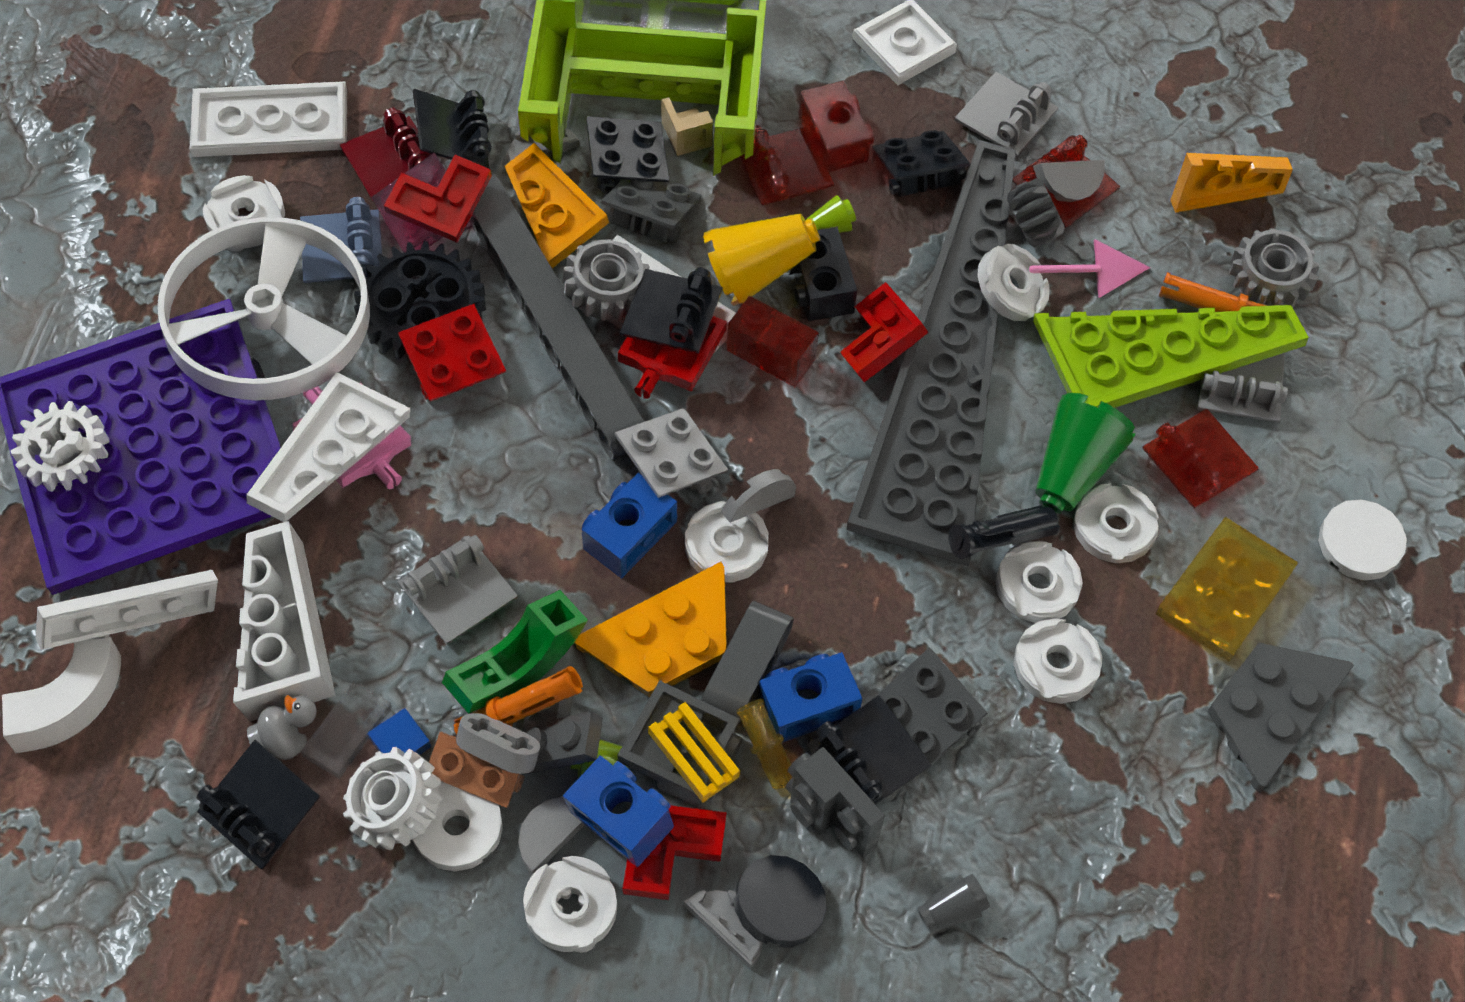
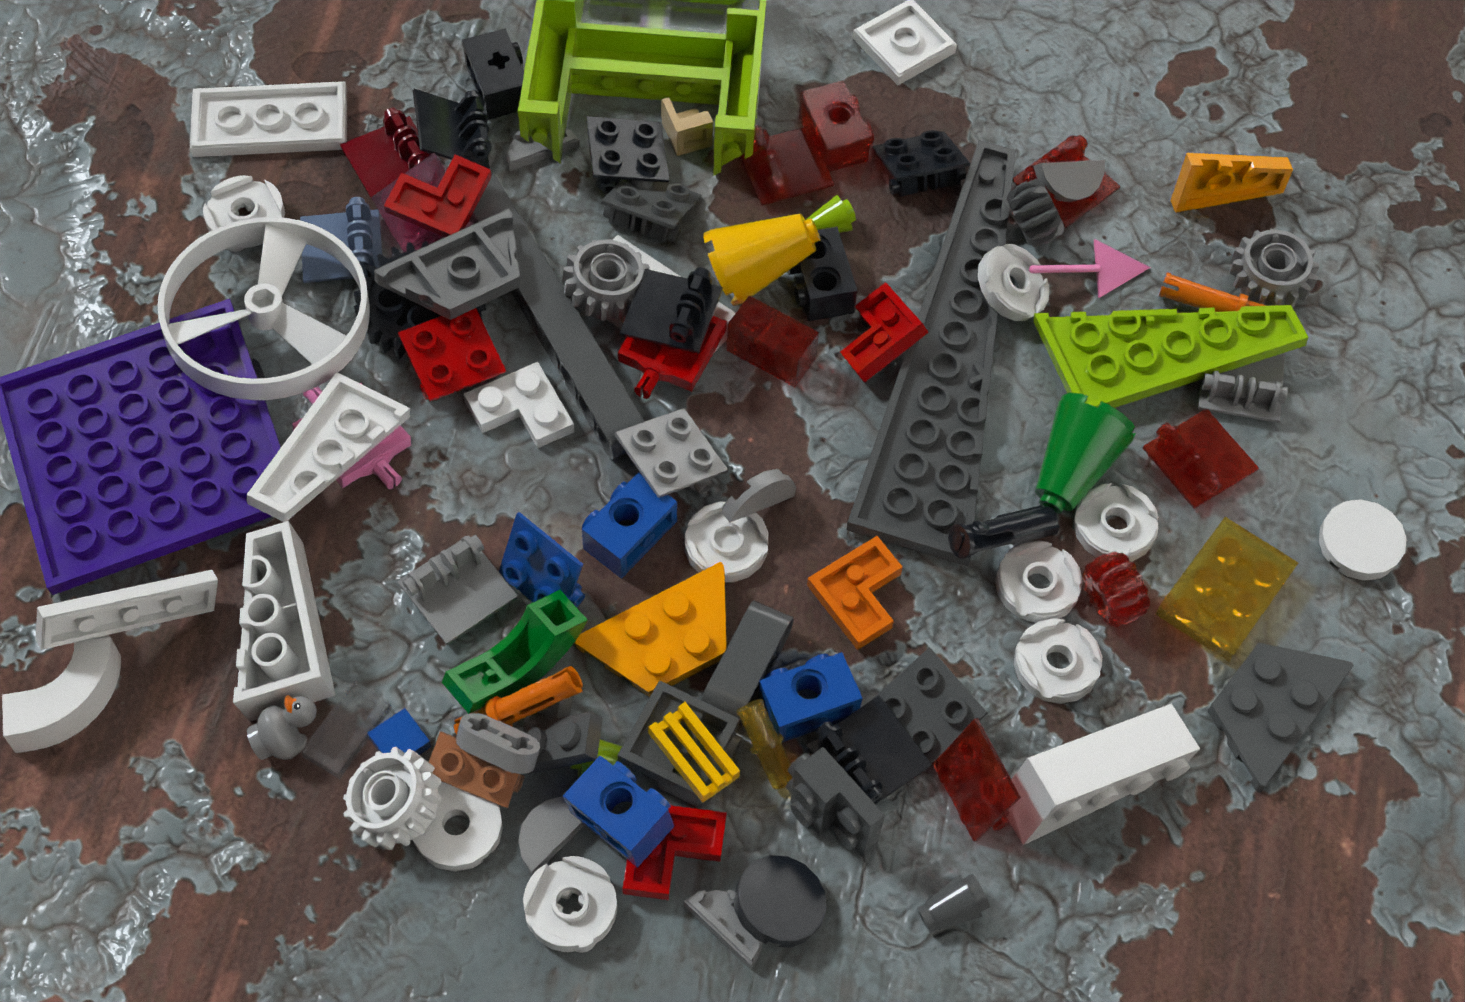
(60, 446): white gear -> none
(257, 804): black hinge -> none
(458, 269): none -> dark grey wing
(495, 71): none -> black brick
(521, 395): none -> white plate
(539, 564): none -> blue hinge
(553, 205): light orange wing -> none
(848, 586): none -> orange plate
(977, 781): none -> clear red hinge
(1008, 112): light grey hinge -> none
(1098, 771): none -> white wedge
(1116, 589): none -> clear red gear

